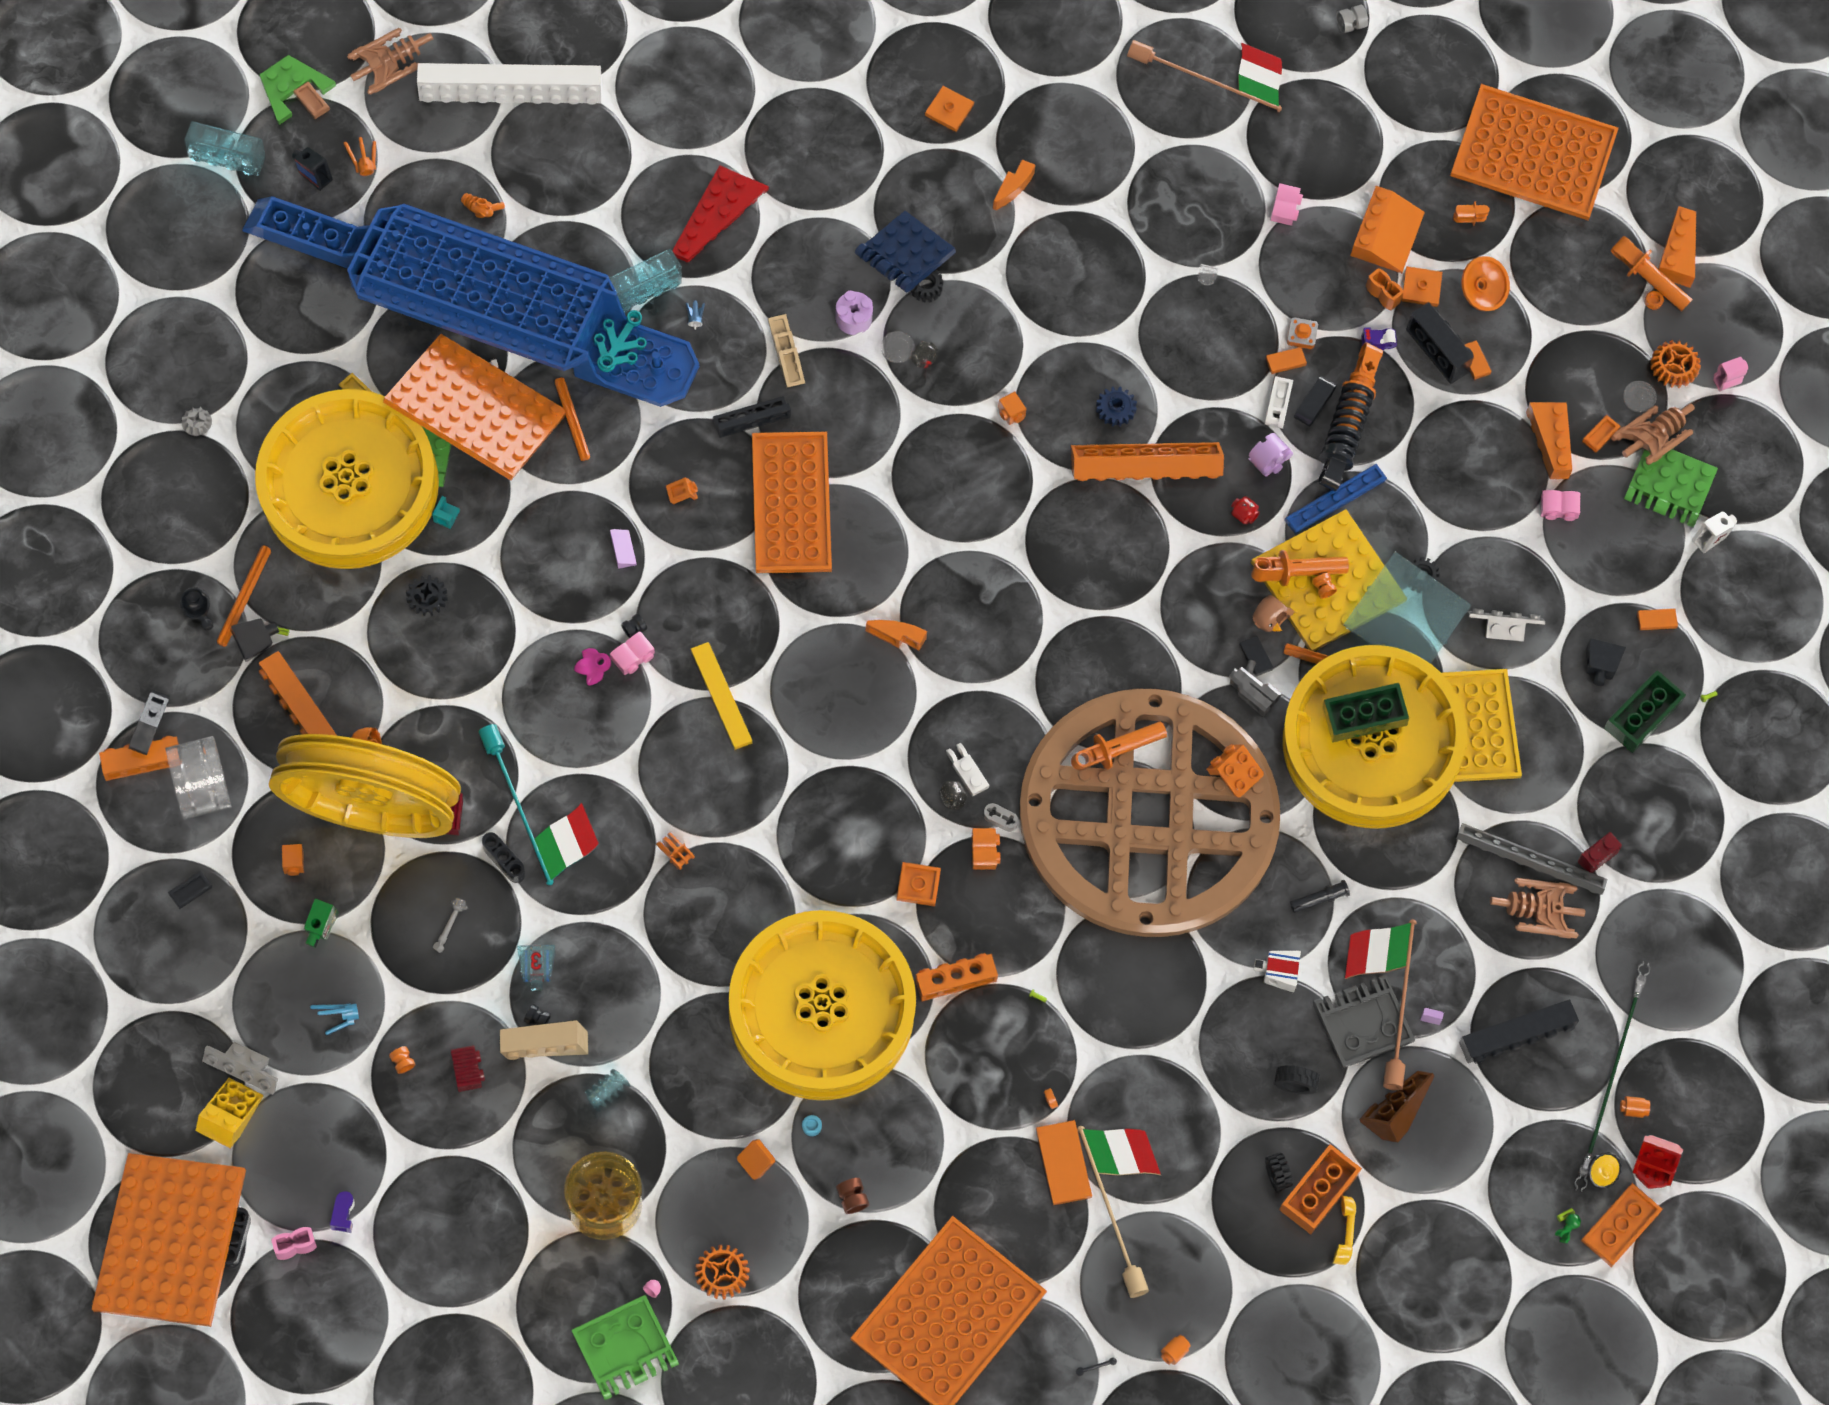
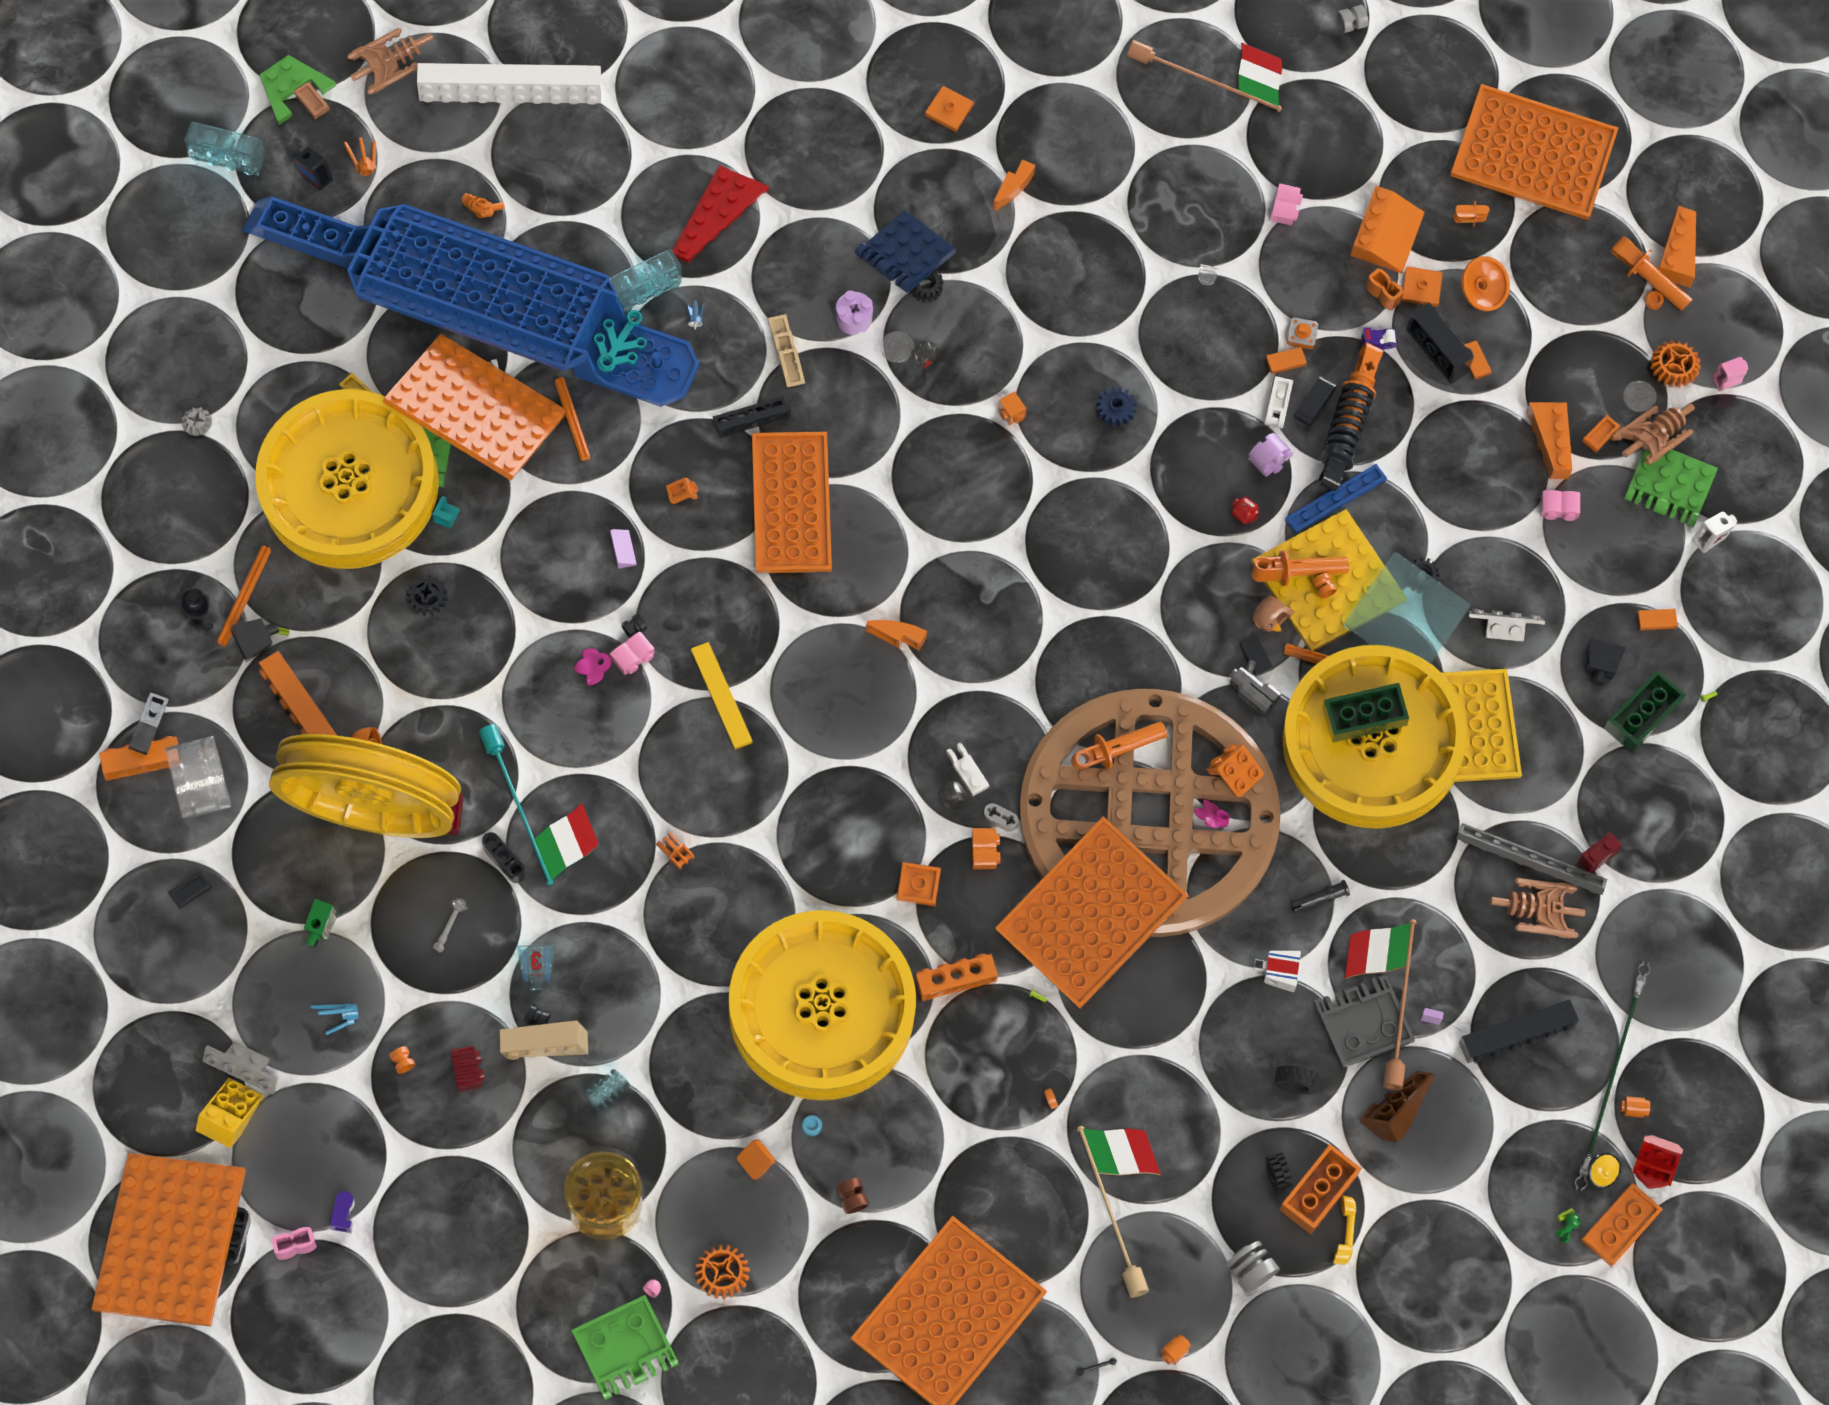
(293, 859): orange brick -> none
(1063, 1162): orange tile -> none
(1091, 912): none -> orange plate
(1147, 461): orange slope -> none
(1212, 815): none -> dark pink plate
(1253, 1268): none -> light grey wheel

